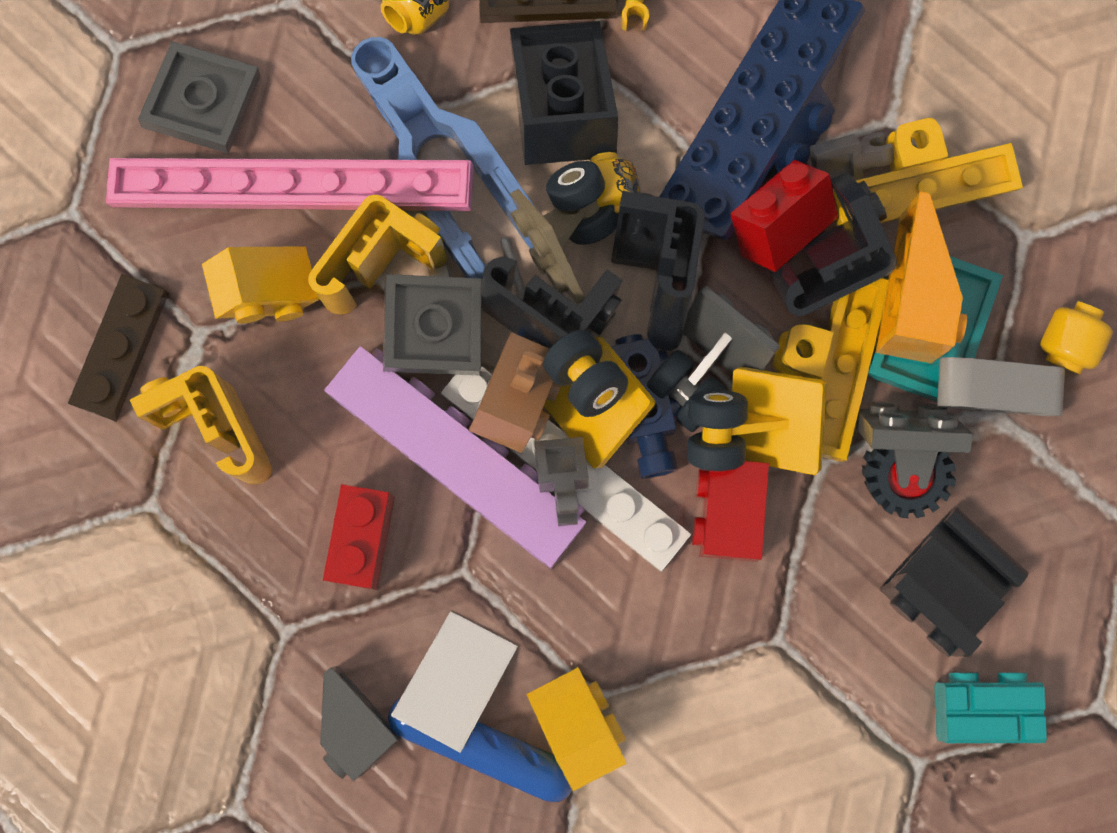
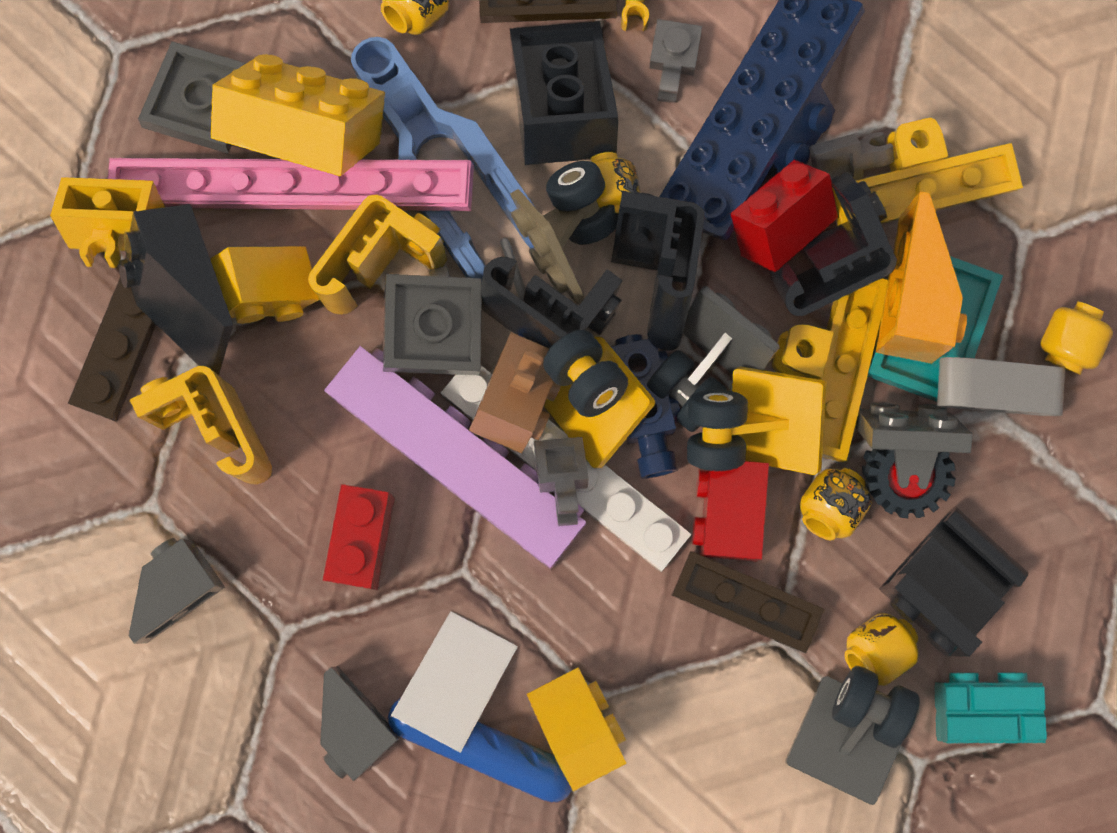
(98, 213): none -> yellow brick
(171, 588): none -> dark grey slope
(177, 282): none -> black slope
(297, 114): none -> yellow brick
(675, 54): none -> flat silver plate
(747, 602): none -> dark brown plate
(835, 503): none -> head
(853, 733): none -> dark grey plate
(883, 647): none -> yellow head

